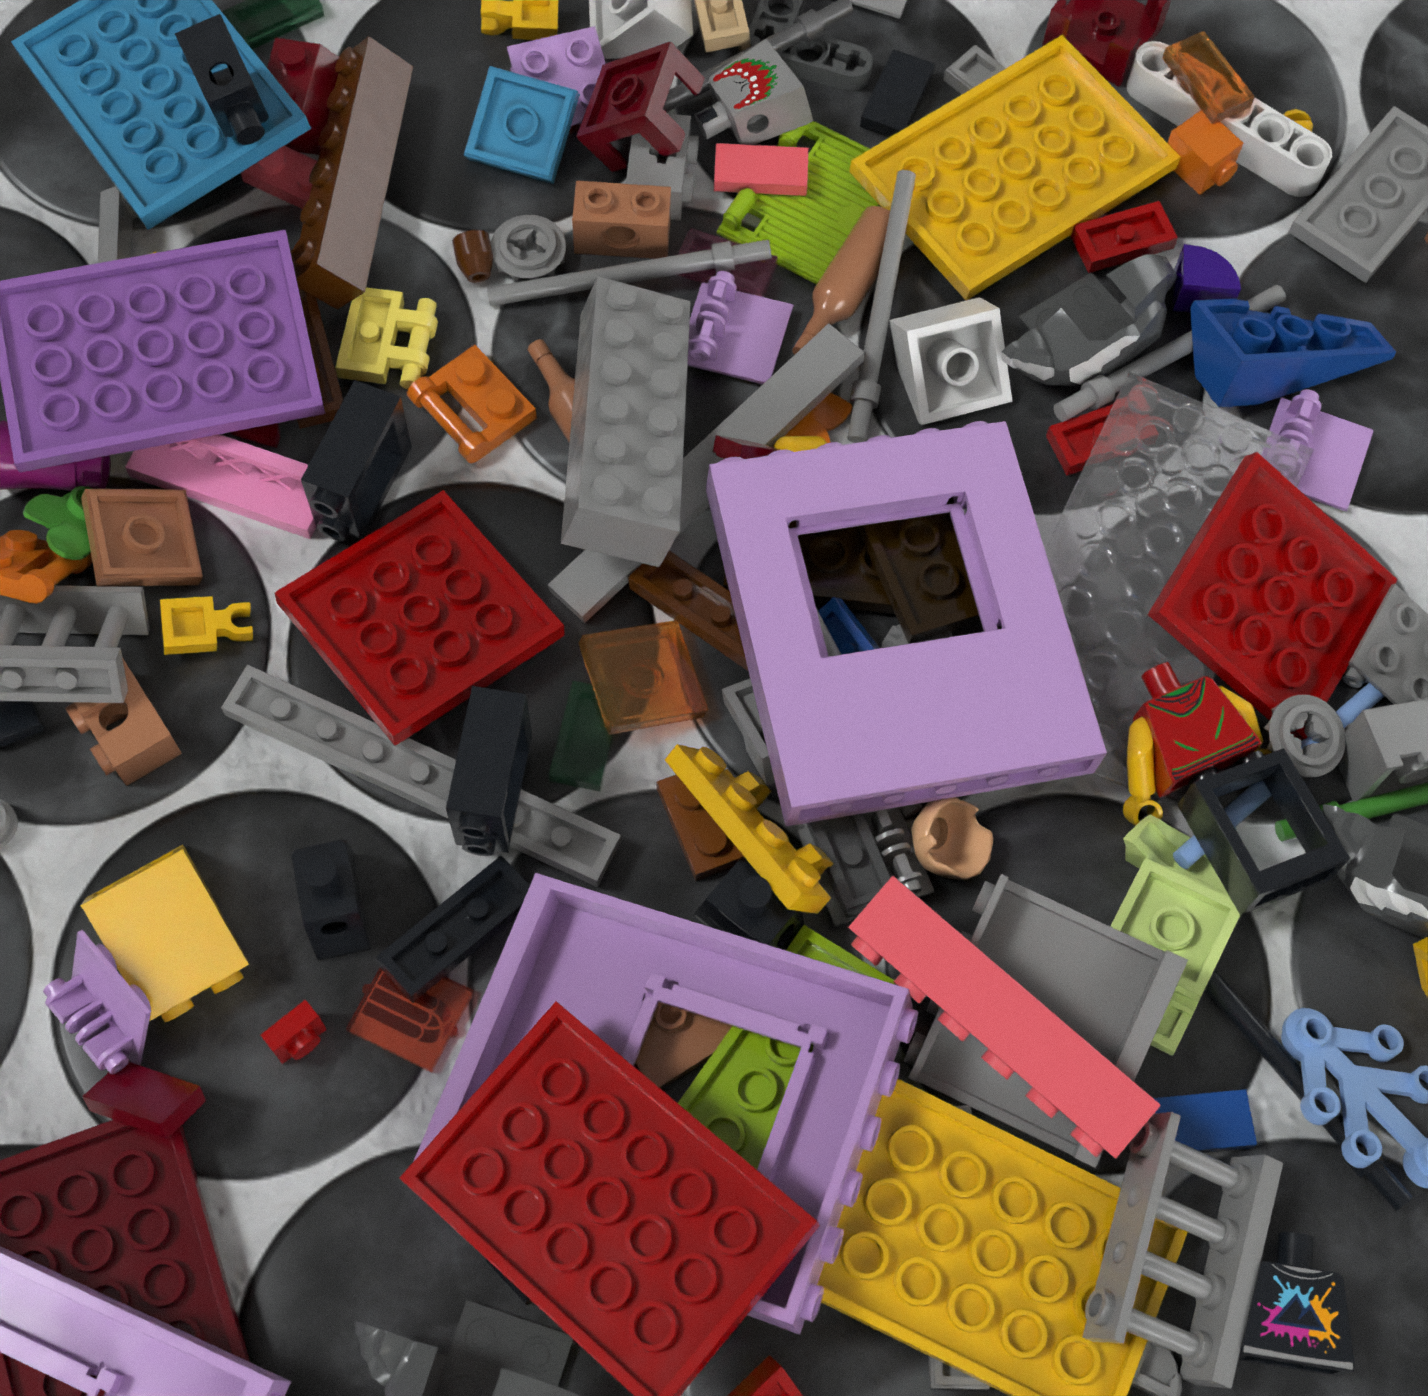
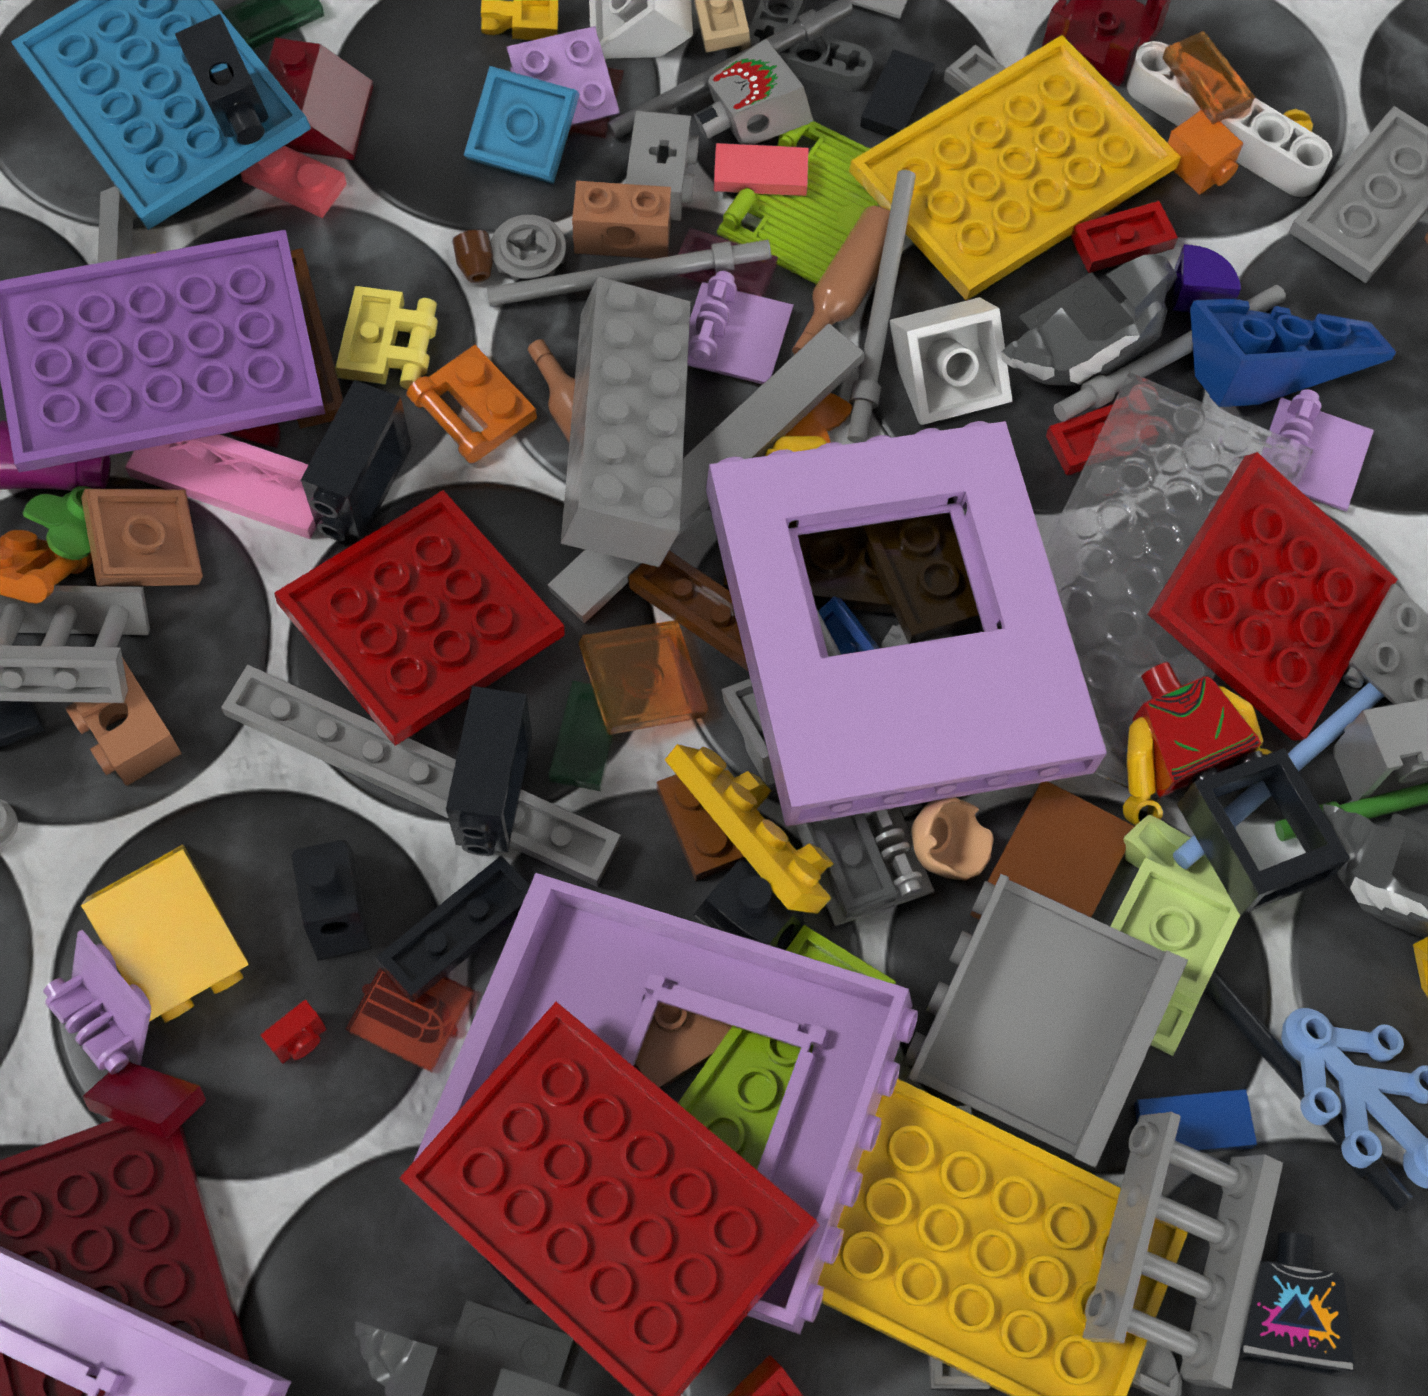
(194, 625): yellow plate -> none
(351, 173): brick -> none
(632, 100): dark red panel -> none
(733, 447): dark red tile -> none
(1004, 1017): coral brick -> none
(1063, 849): none -> dark orange tile
(1320, 724): light grey gear -> none

